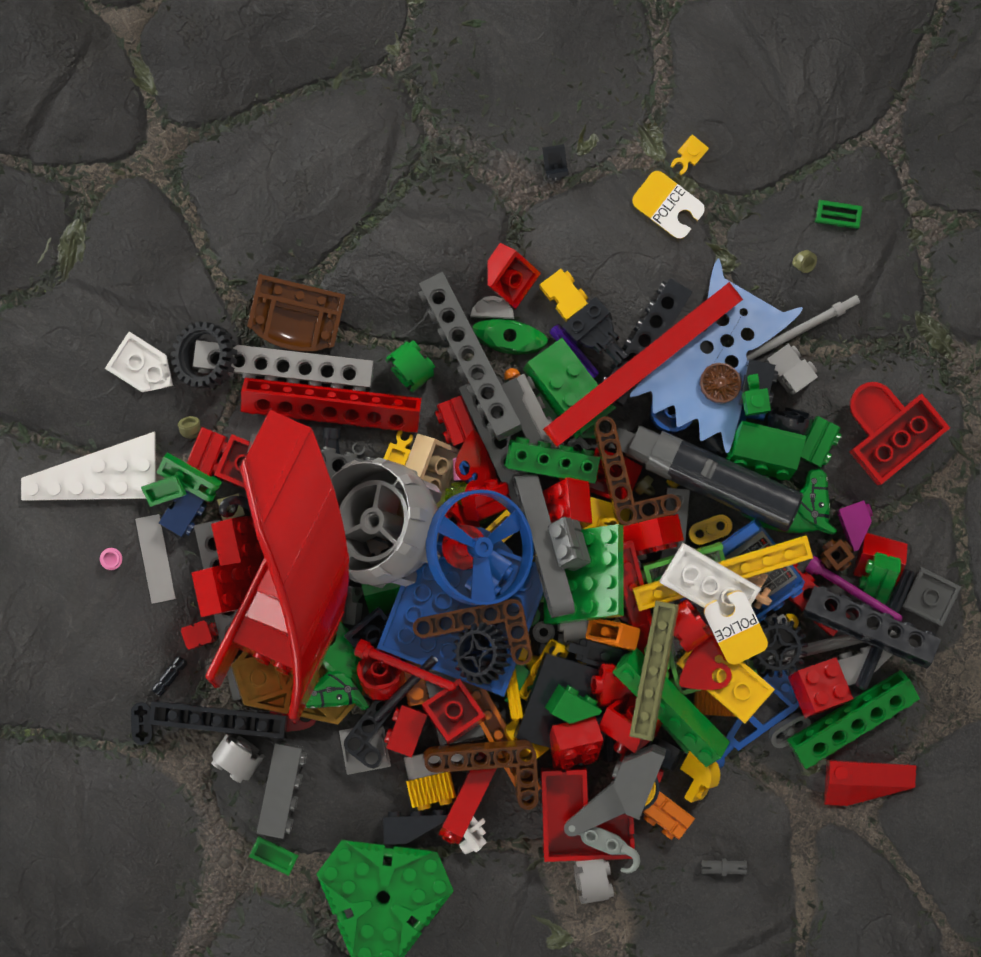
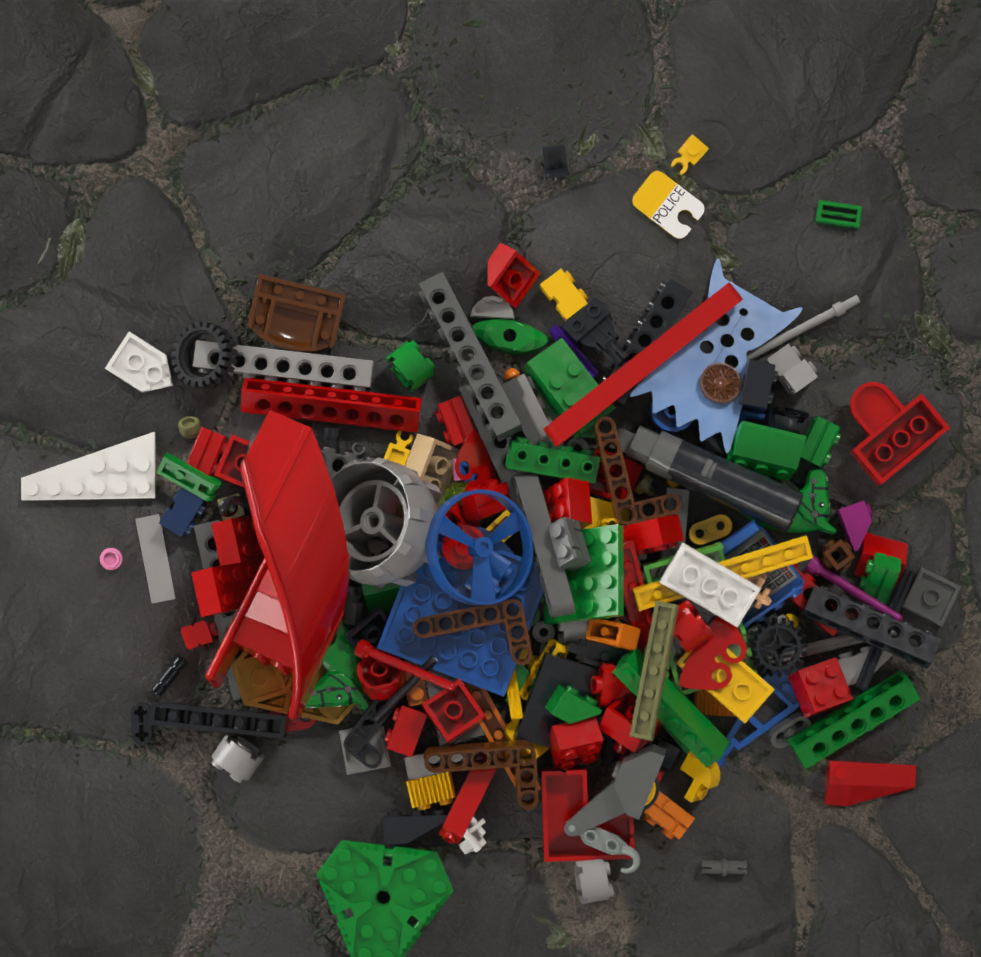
(163, 490): green tile -> none
(273, 855): green tile -> none
(280, 790): dark grey brick -> none
(491, 662): black gear -> none
(737, 633): piece -> none
(755, 400): green brick -> none
(805, 261): olive tile -> none

